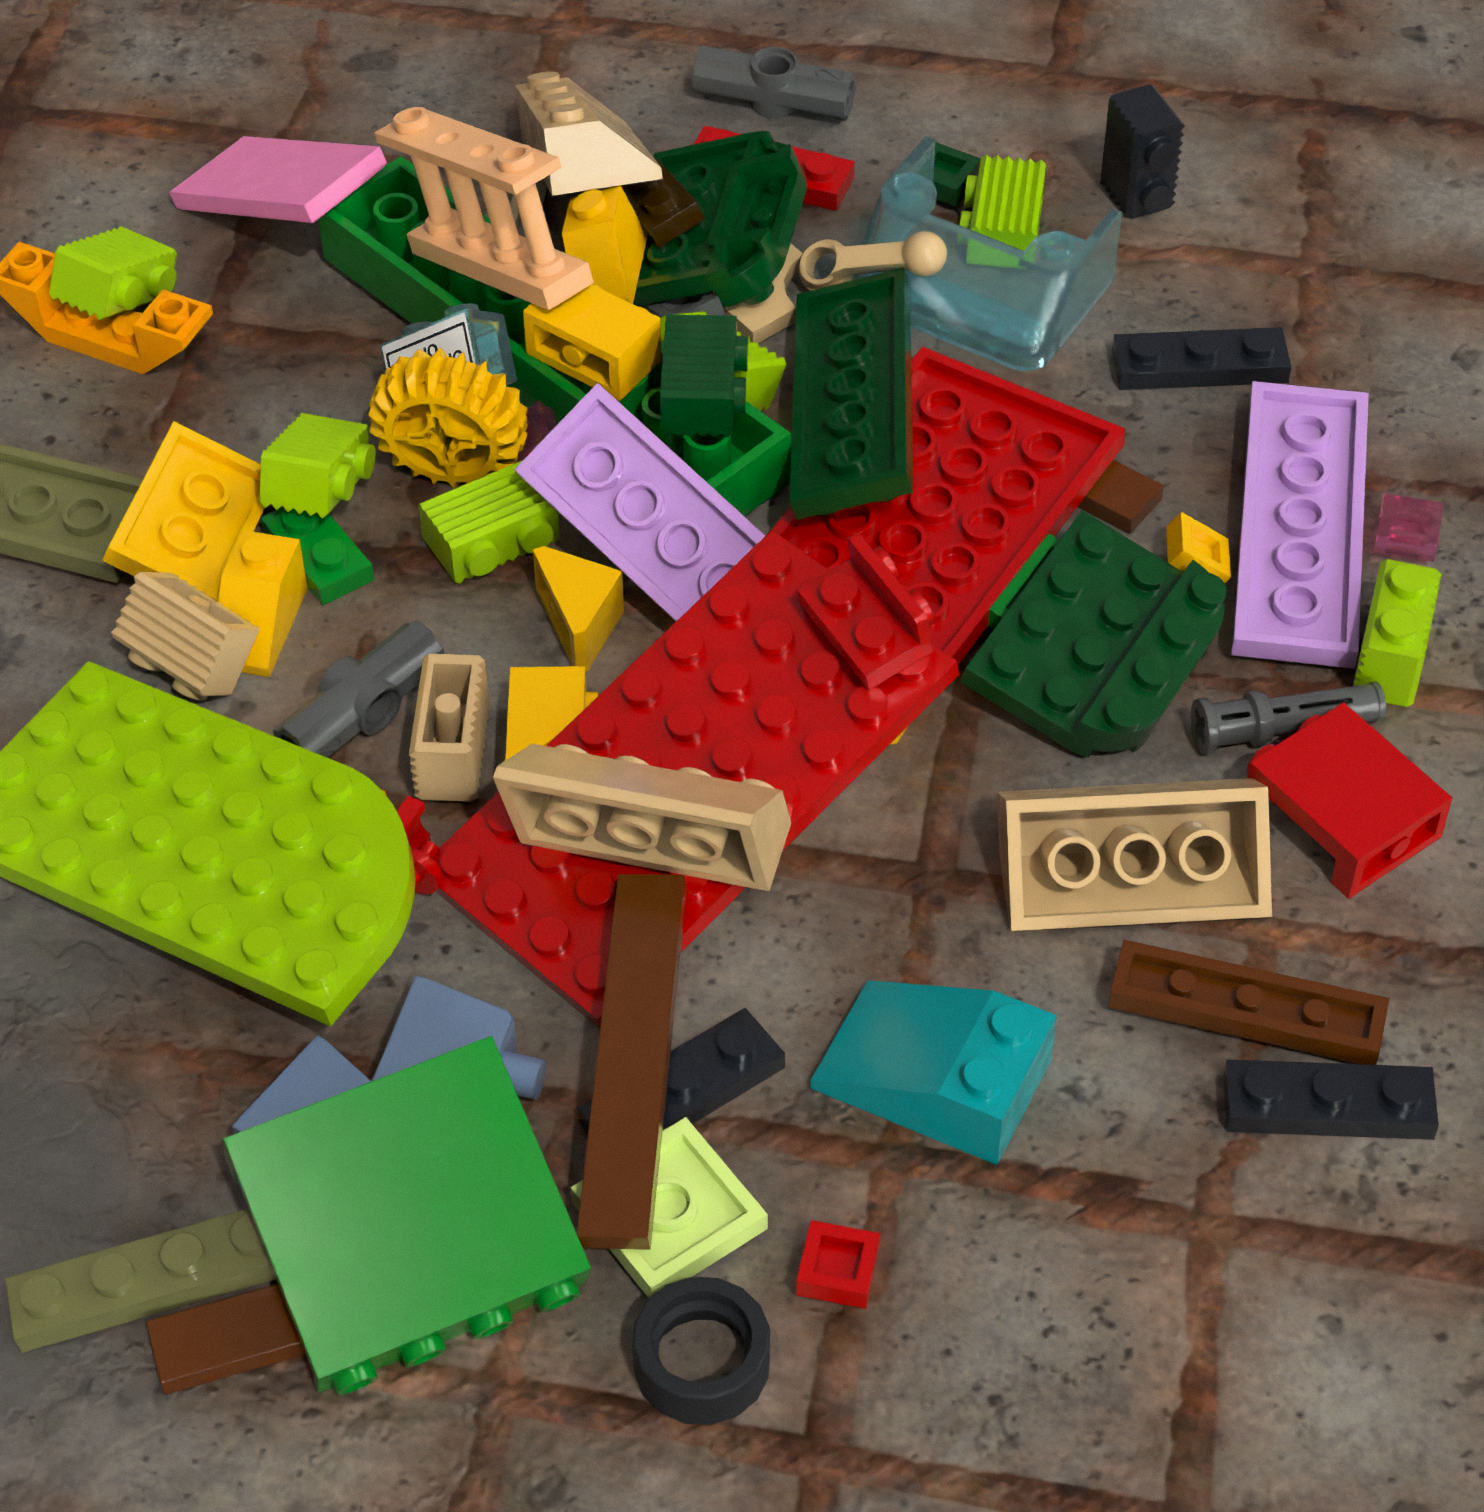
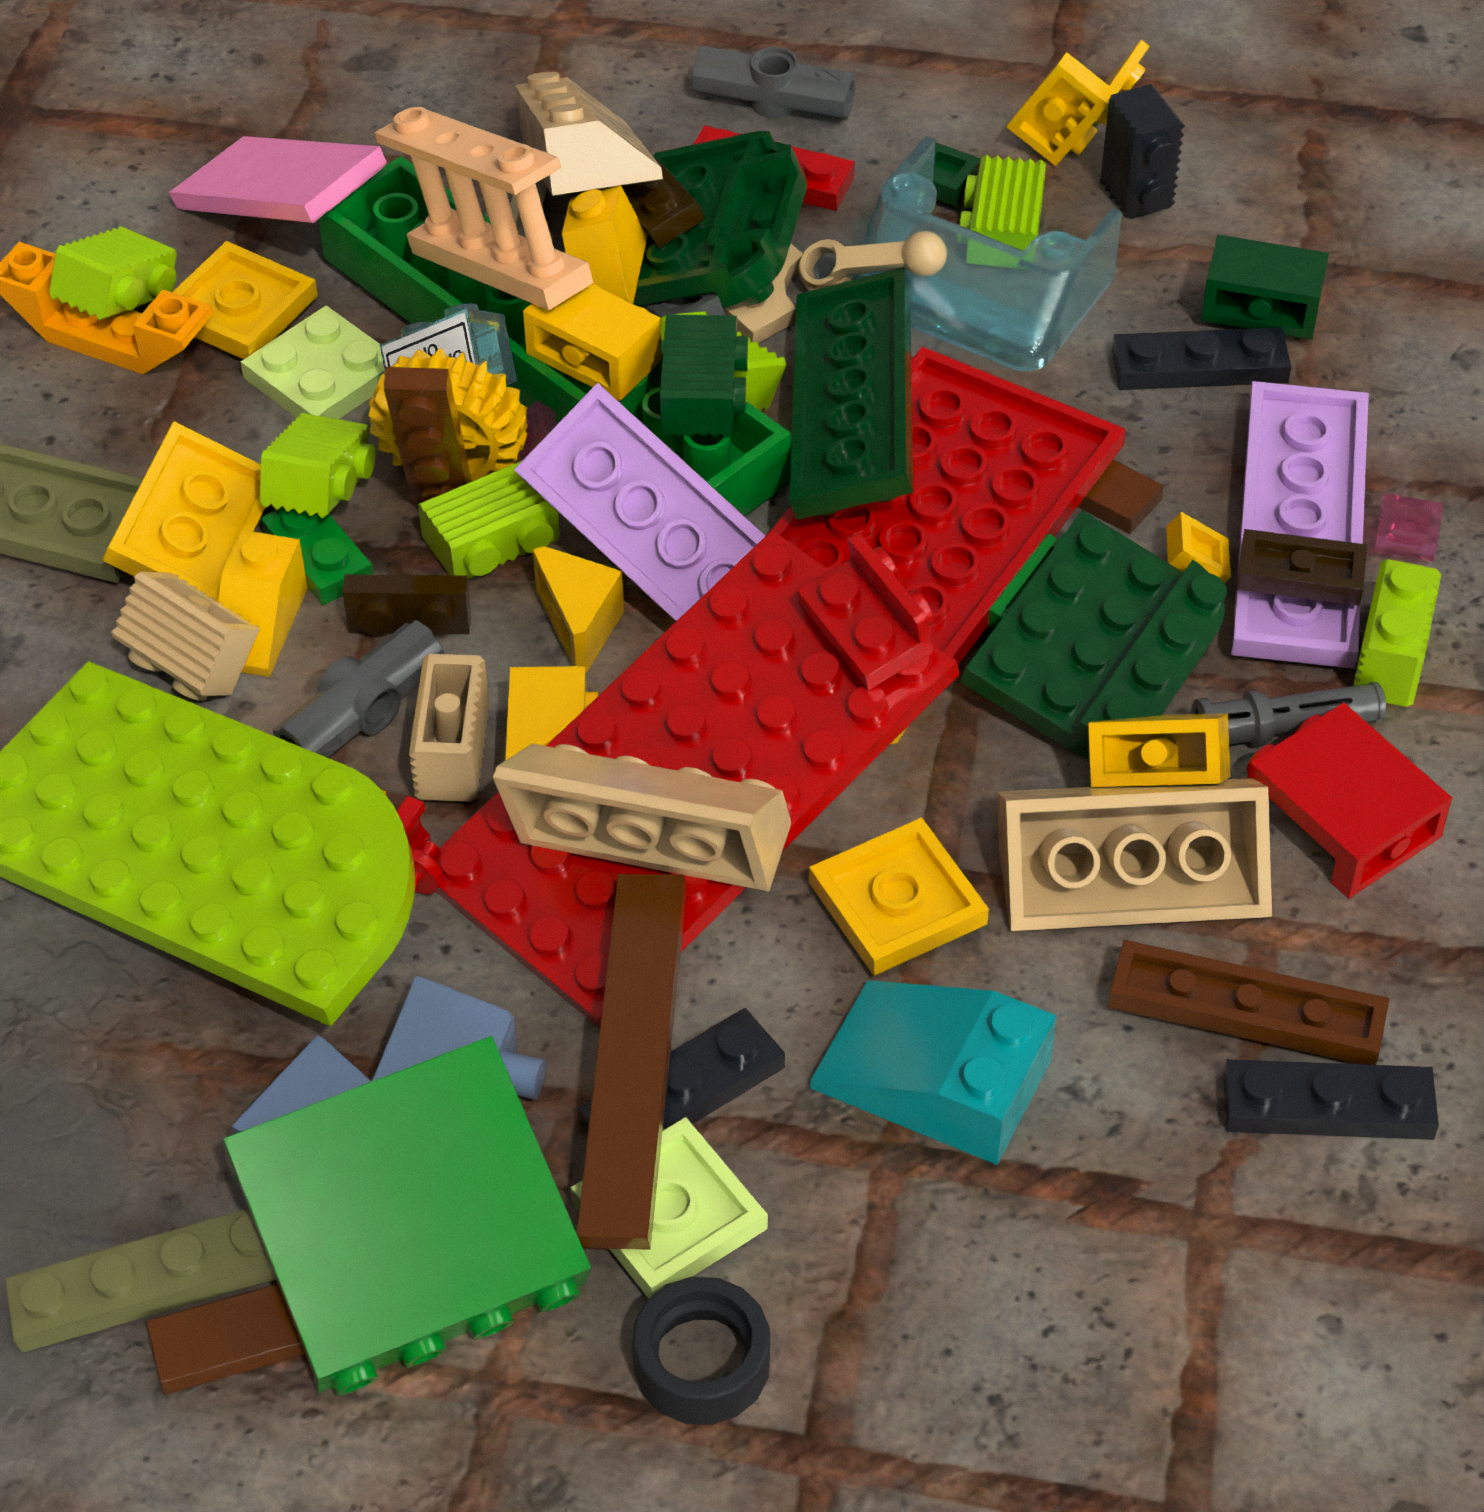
(248, 296): none -> yellow plate
(317, 366): none -> yellowish green plate
(389, 601): none -> dark brown plate
(426, 430): none -> reddish brown plate
(838, 1264): red plate -> none
(898, 896): none -> yellow plate
(1068, 103): none -> yellow bracket
(1160, 750): none -> yellow slope
(1264, 286): none -> dark green brick
(1302, 567): none -> dark brown plate

